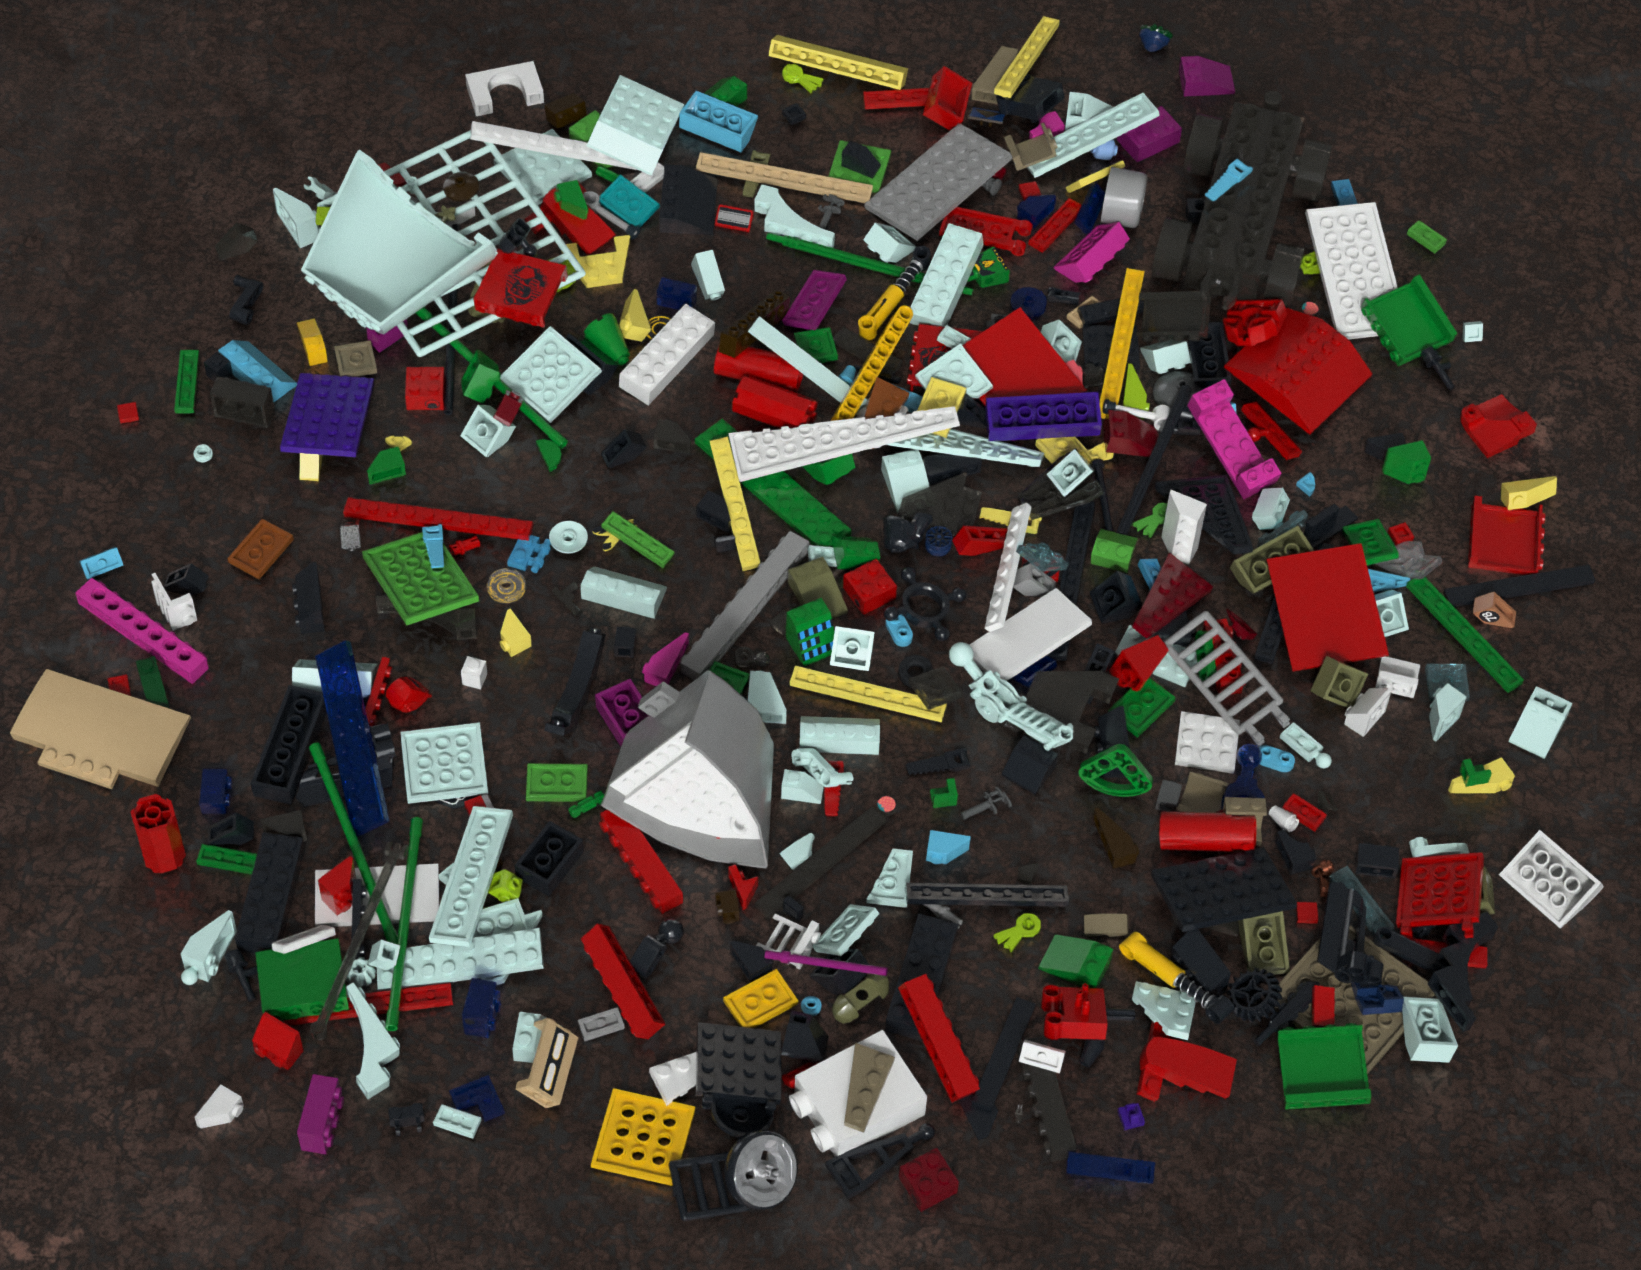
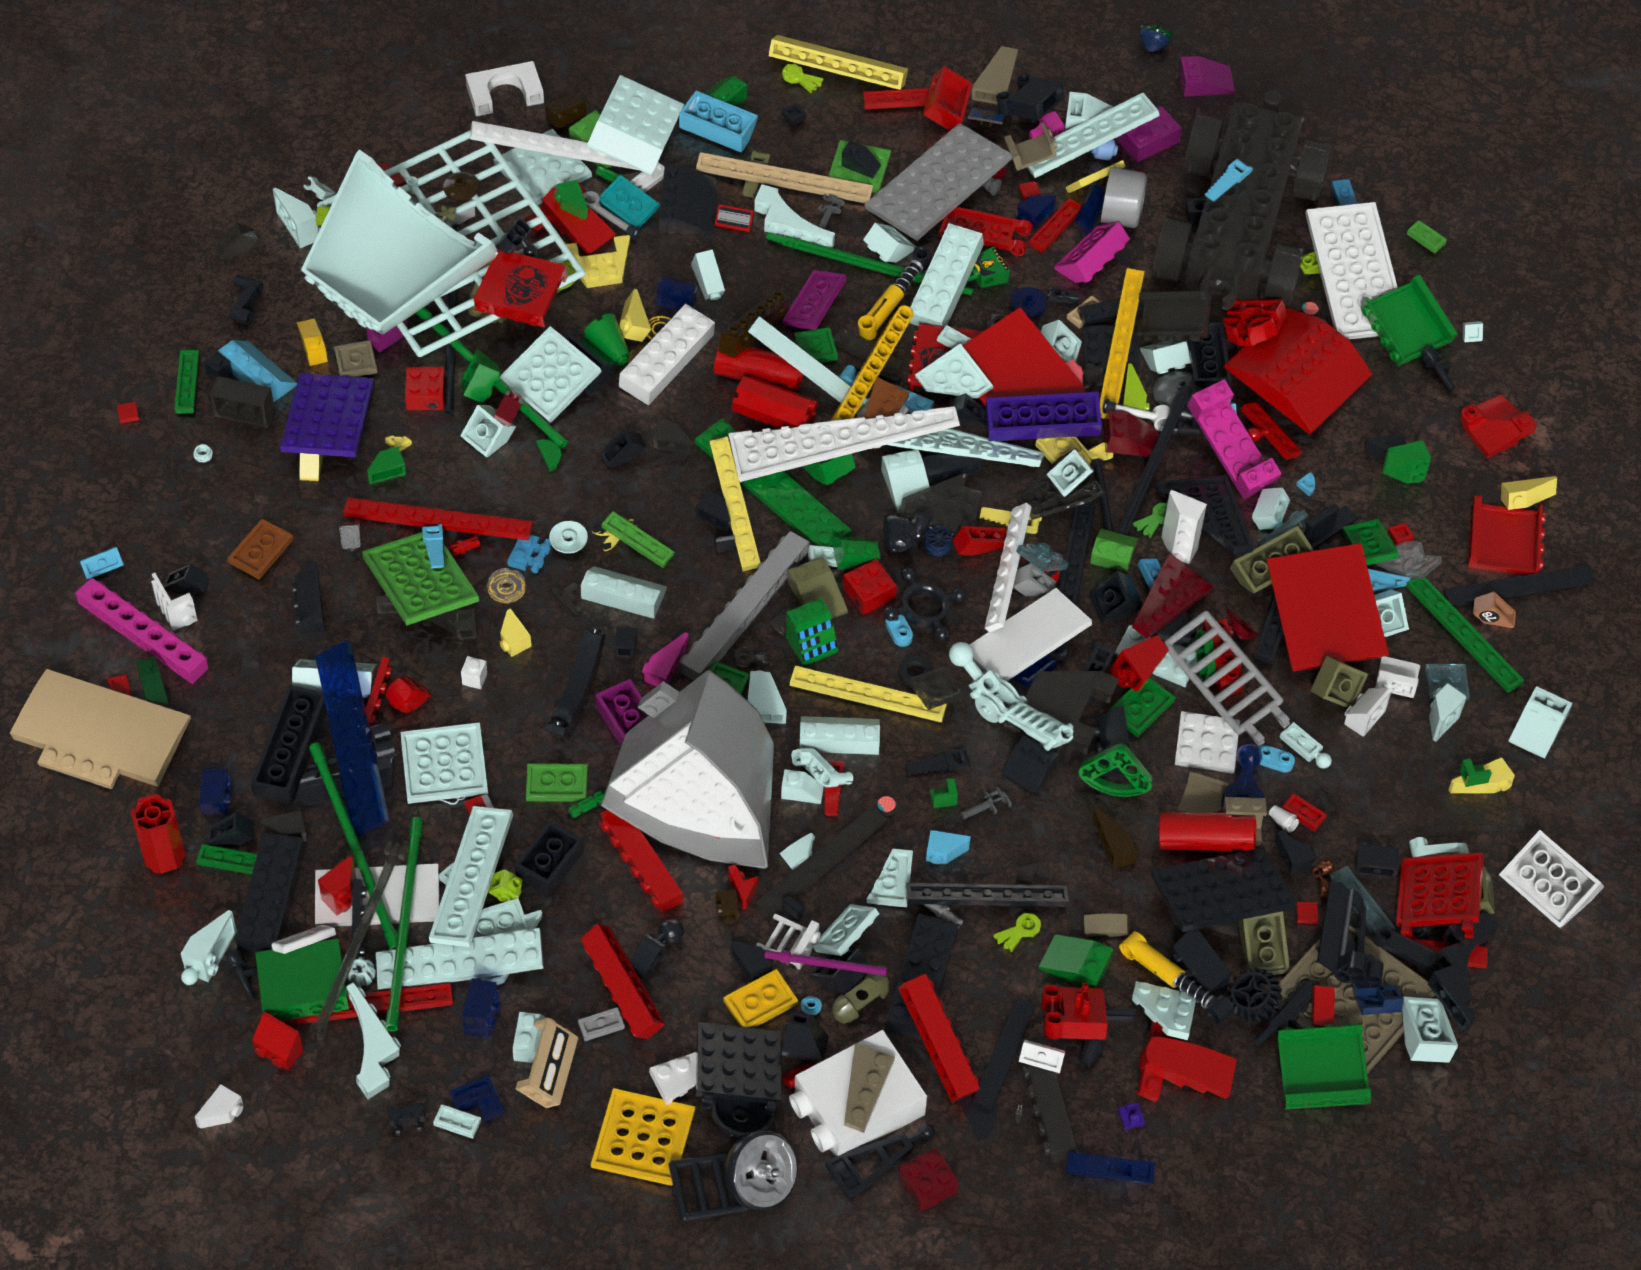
(320, 1114): magenta brick -> none
(384, 955): light aqua brick -> none
(852, 648): light aqua slope -> none
(942, 395): light yellow tile -> none
(1026, 57): light yellow plate -> none
(1168, 796): dark grey brick -> none

